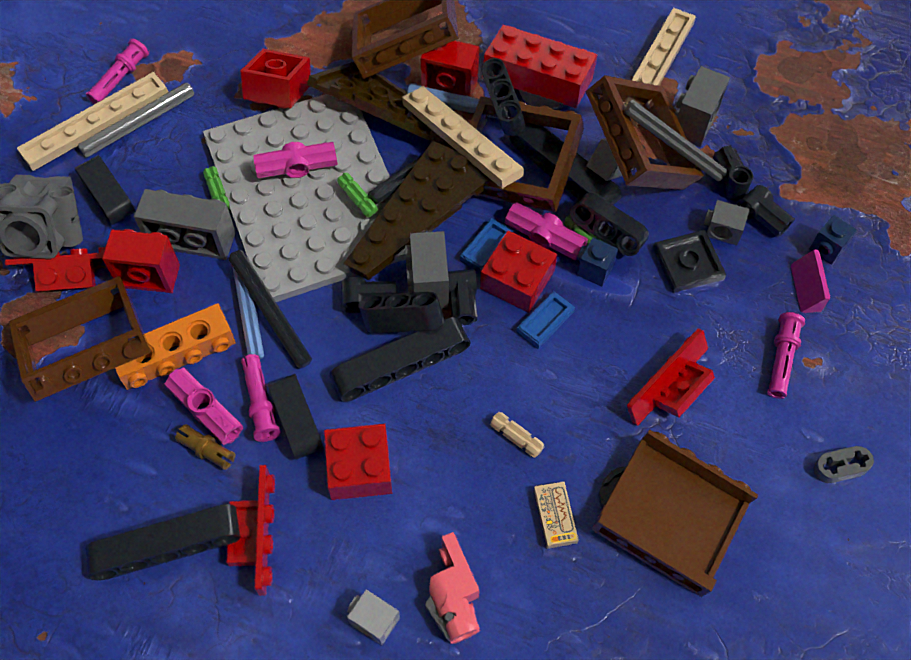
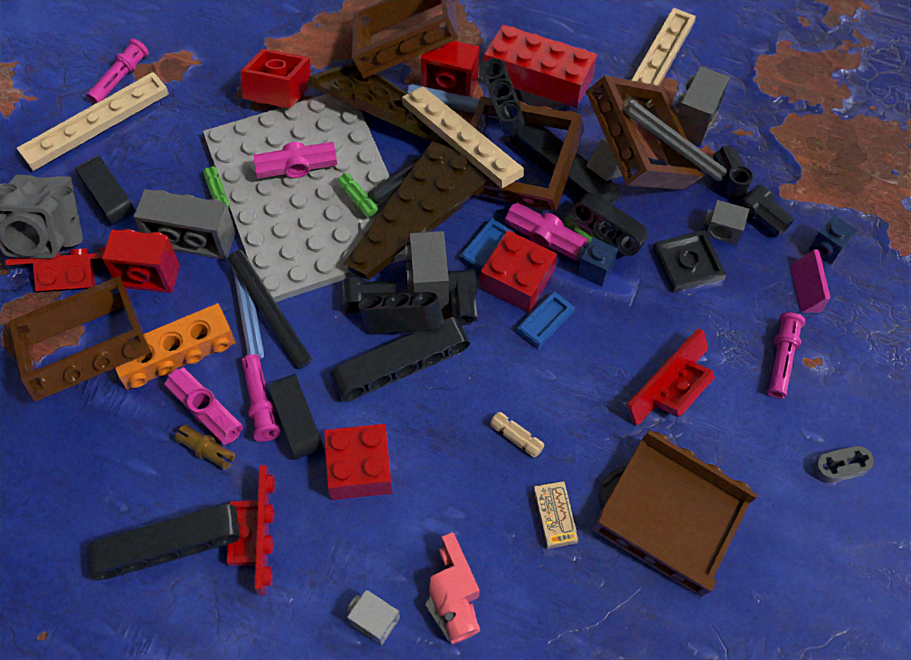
(136, 120): dark grey axle -> none

